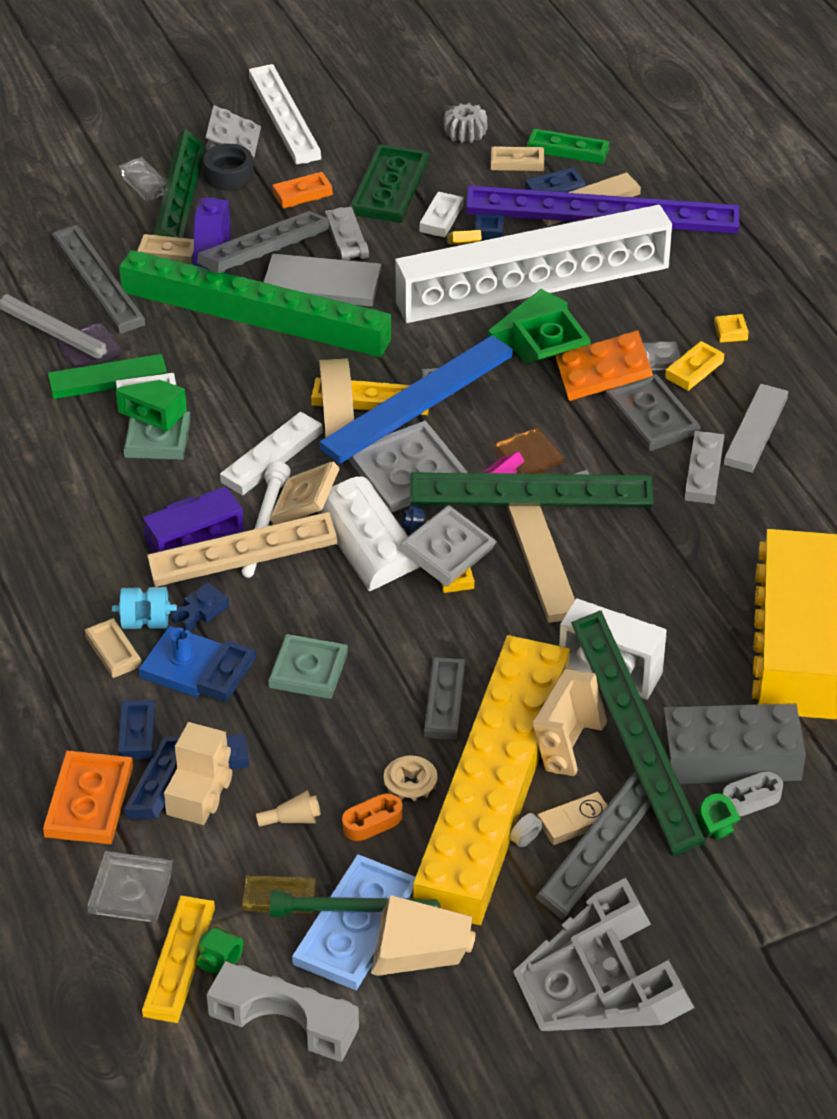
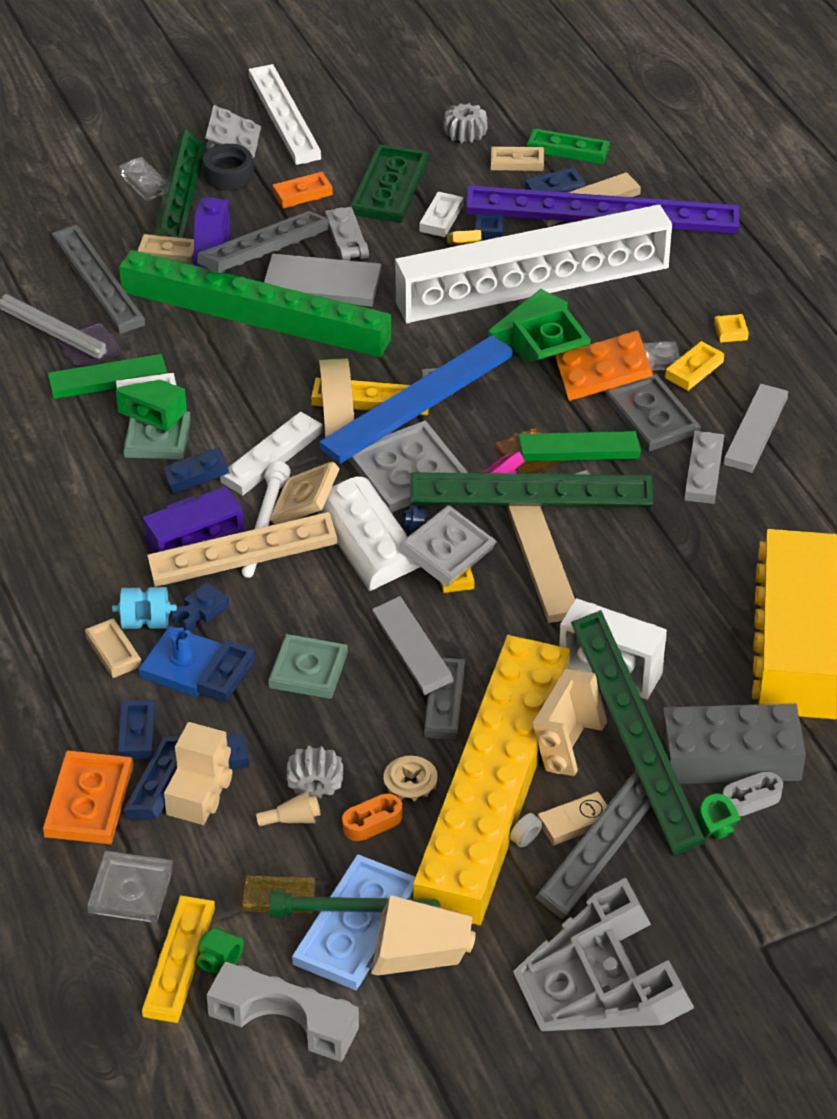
(196, 470): none -> dark blue plate
(315, 771): none -> light grey gear
(412, 645): none -> light grey tile
(579, 446): none -> green tile

